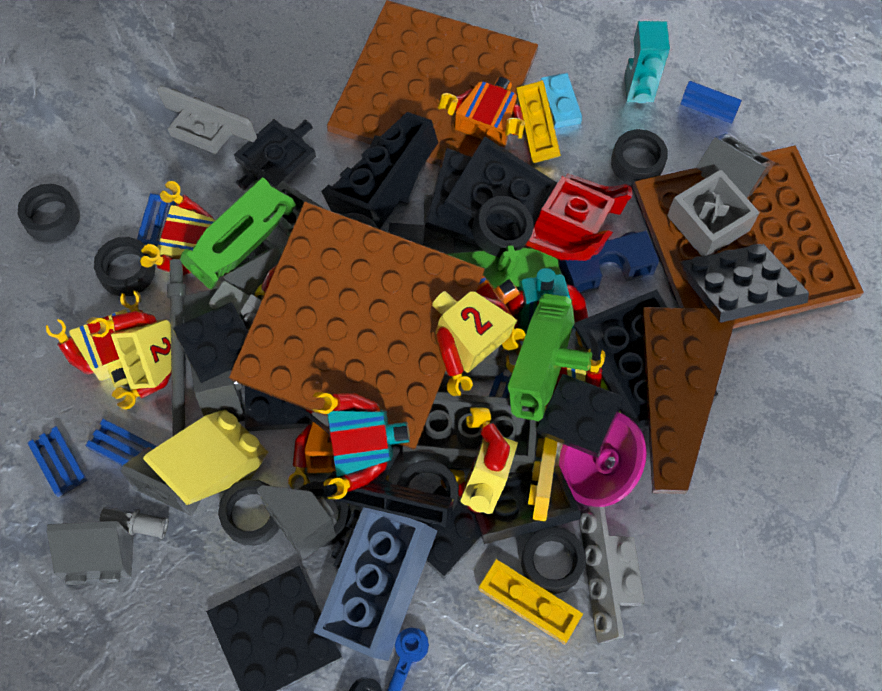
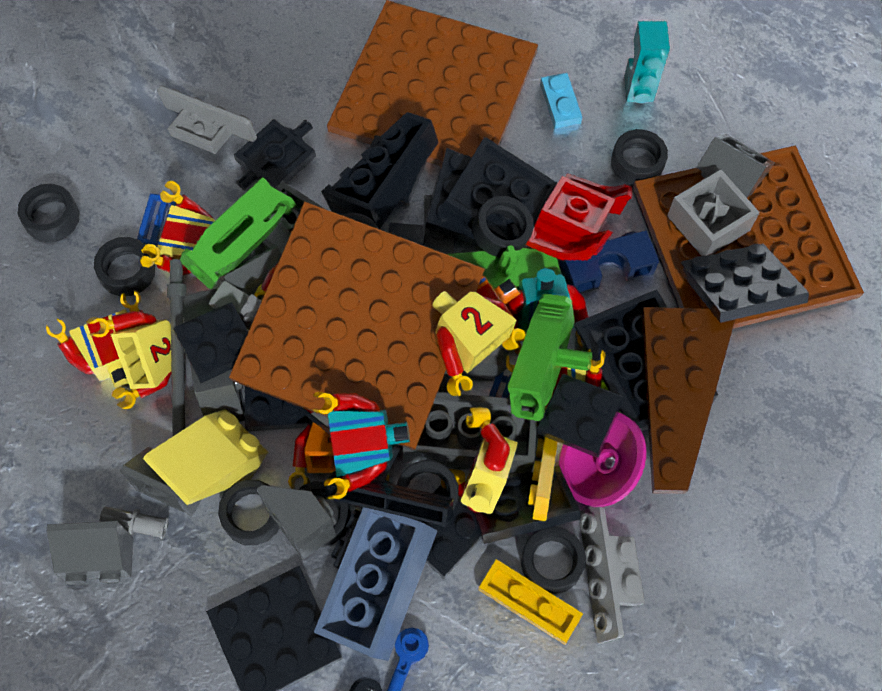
(45, 440): blue tile -> none
(100, 435): blue tile -> none
(486, 111): torso -> none
(538, 122): yellow plate -> none
(710, 102): blue tile -> none

